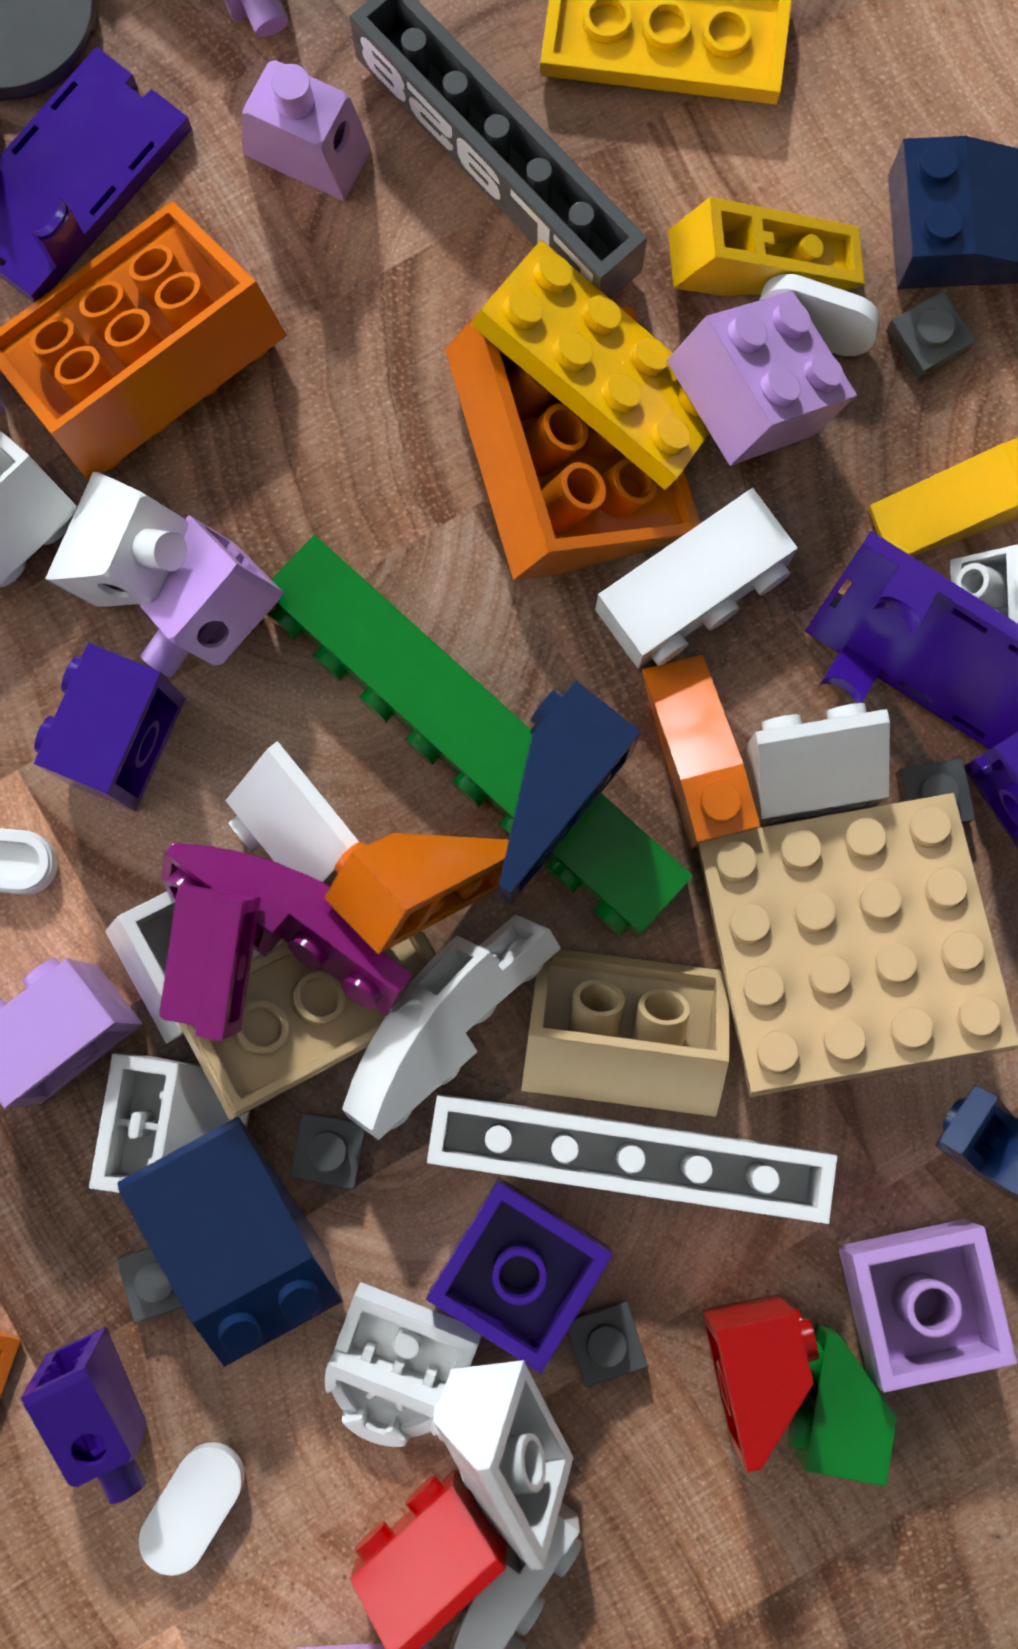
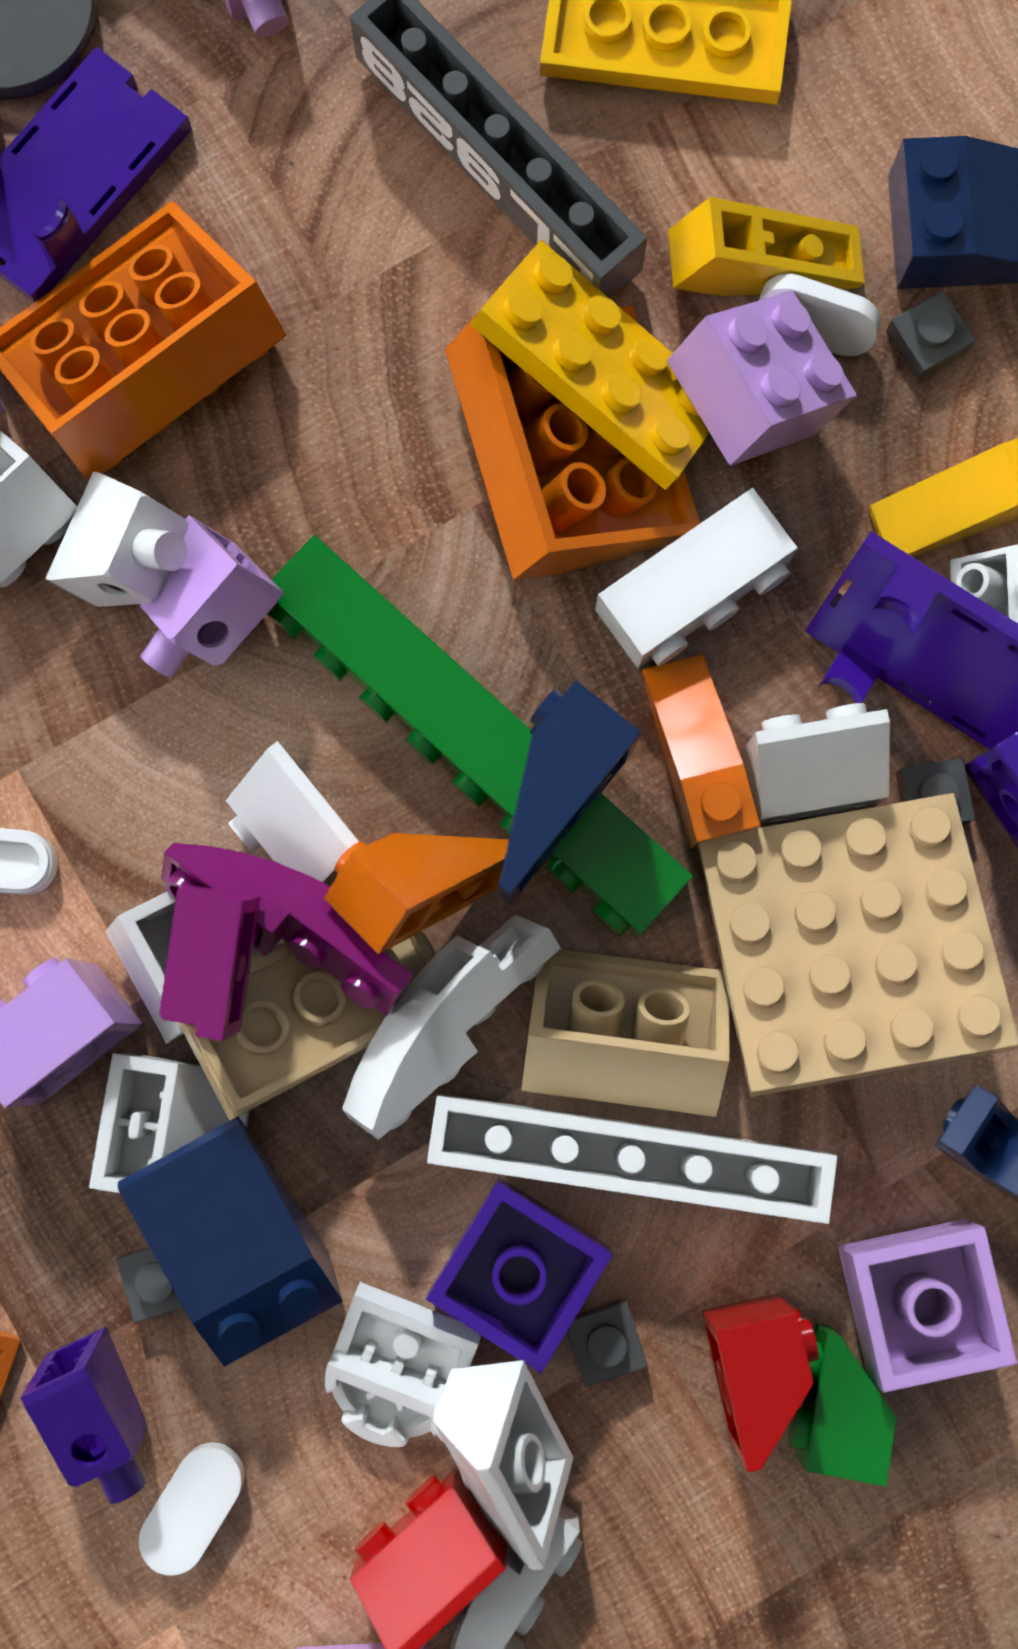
(108, 726): dark purple brick -> none
(296, 124): lavender torso -> none
(328, 1151): dark grey plate -> none

